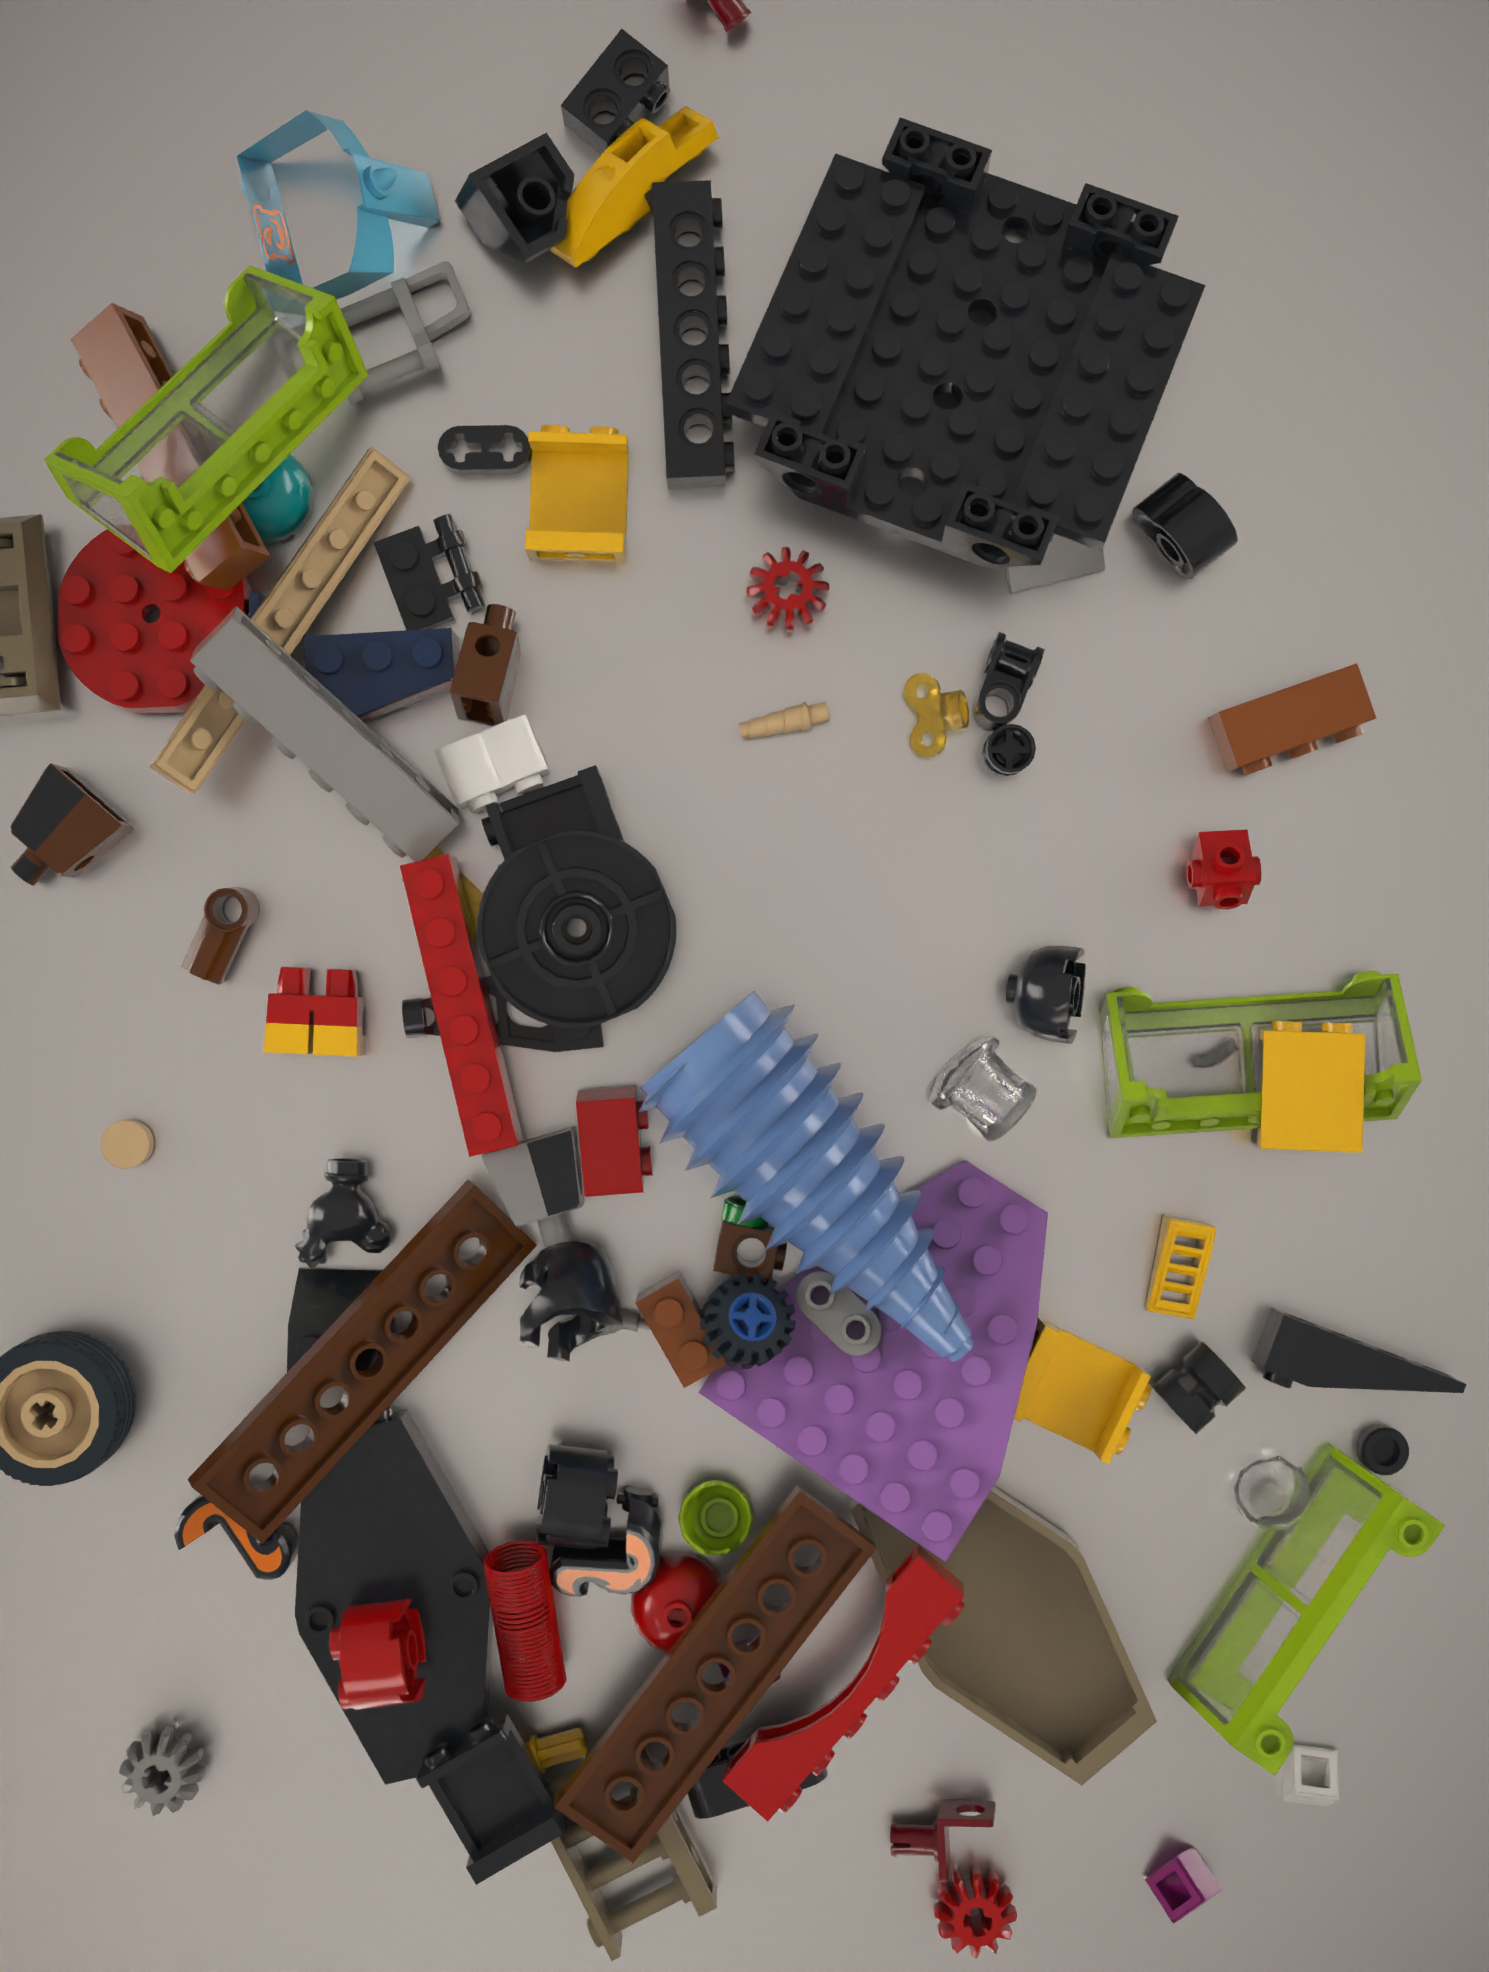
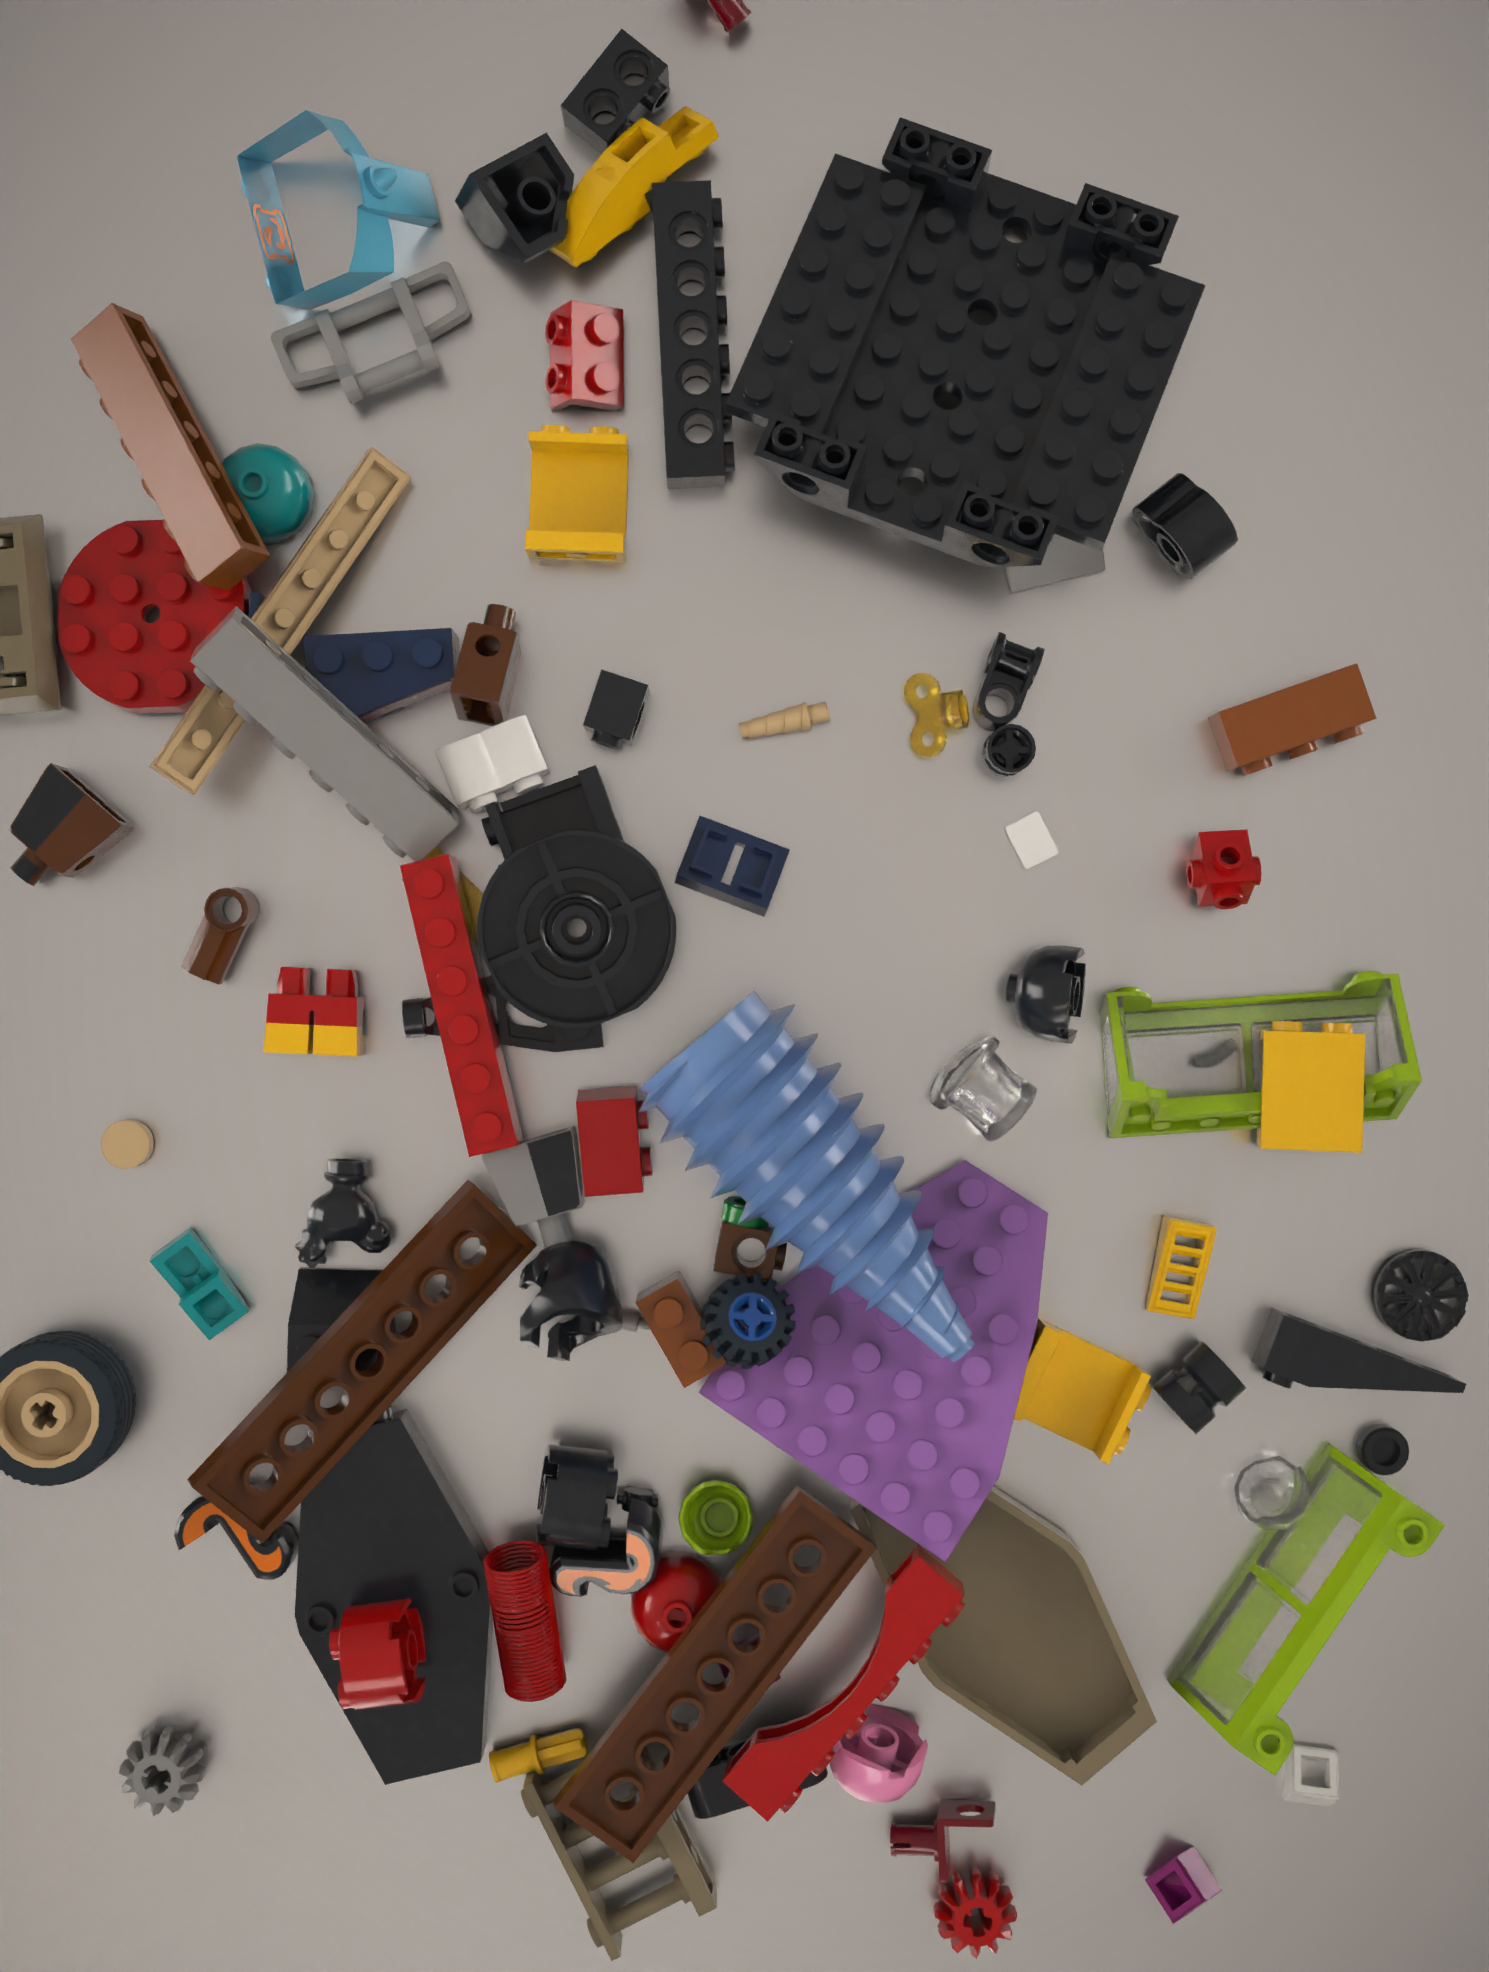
(200, 1282): none -> teal slope
(217, 421): windscreen -> none
(415, 580): black plate -> none
(483, 438): black beam -> none
(492, 1795): black panel -> none
(585, 356): none -> bracket
(615, 710): none -> black brick
(709, 856): none -> dark blue piece
(779, 574): red gear -> none
(838, 1314): light grey plate -> none
(881, 1757): none -> bright pink cylinder
(1031, 840): none -> white sticker
(1420, 1295): none -> black wheel

